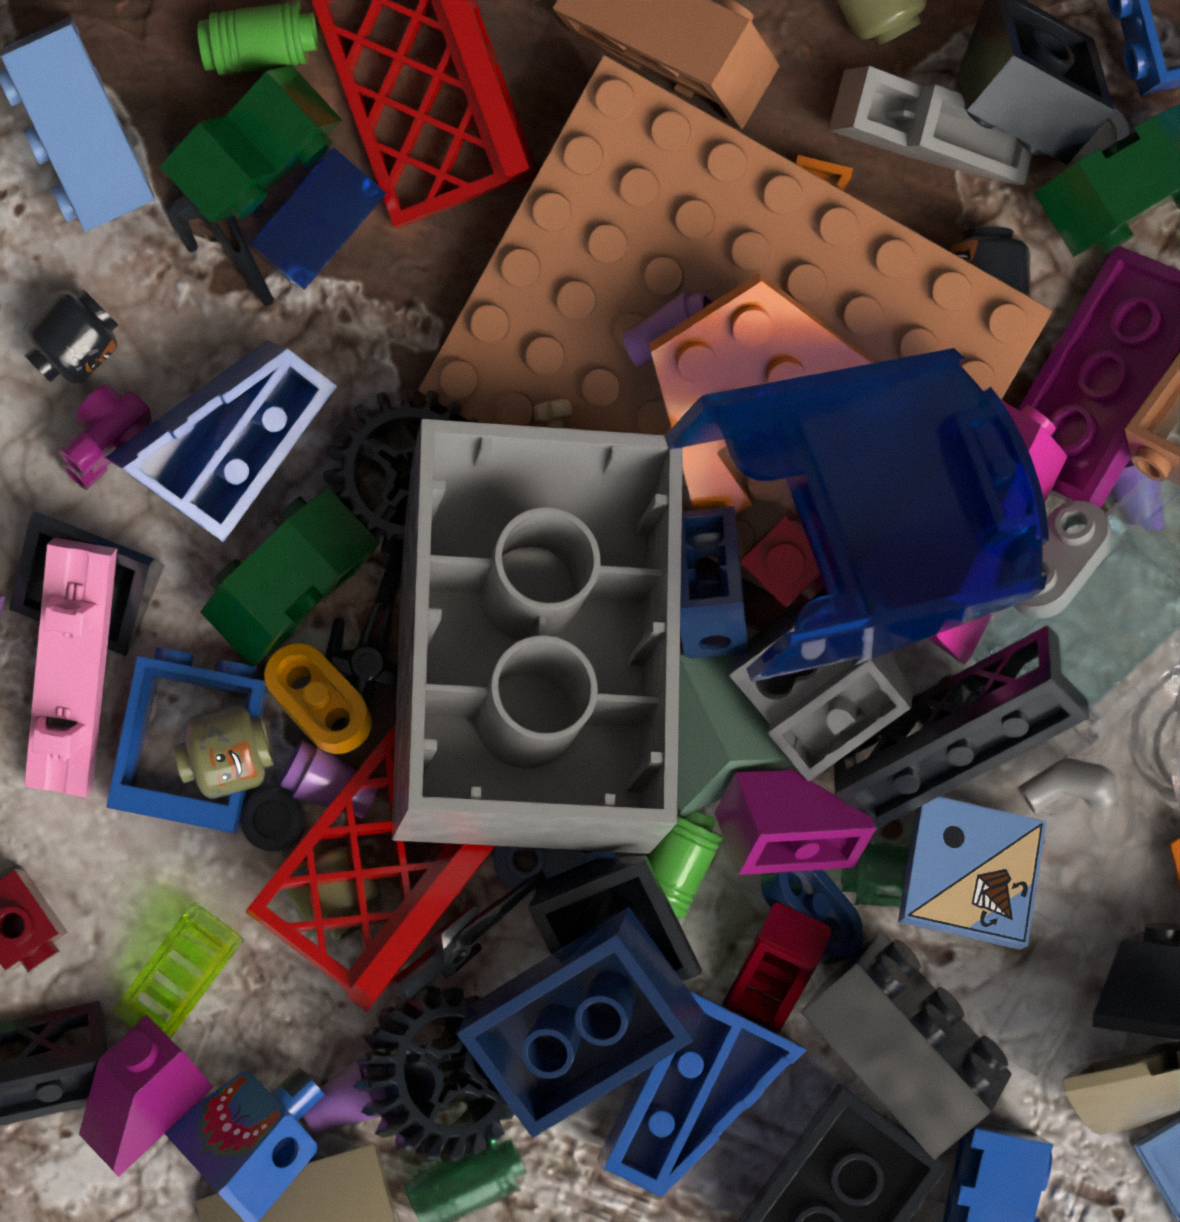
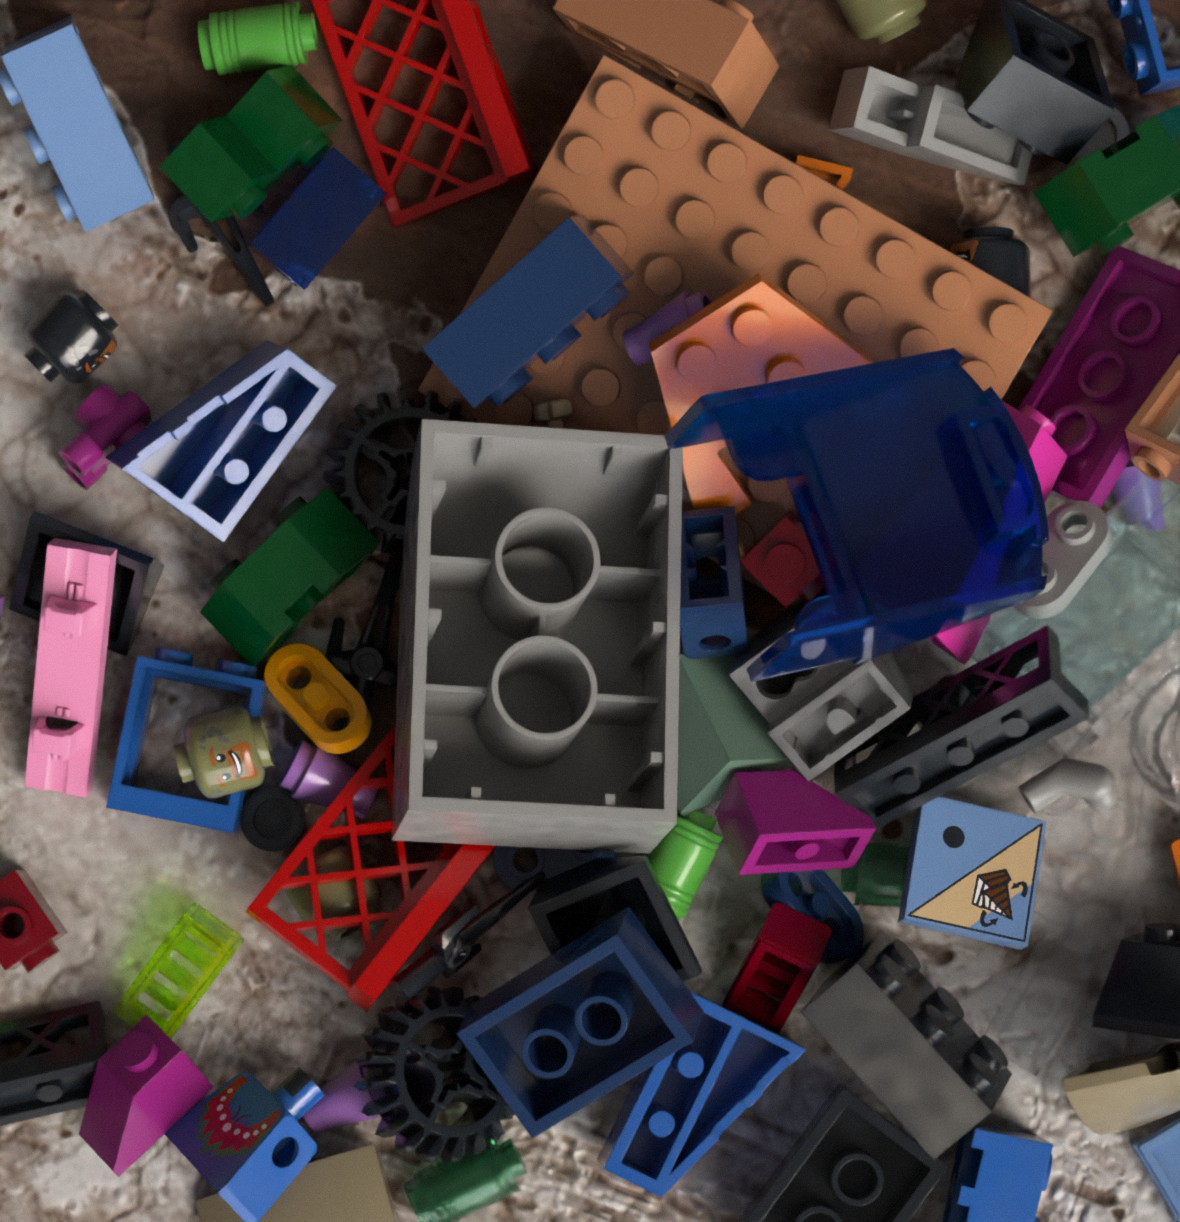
(530, 313): none -> dark blue brick

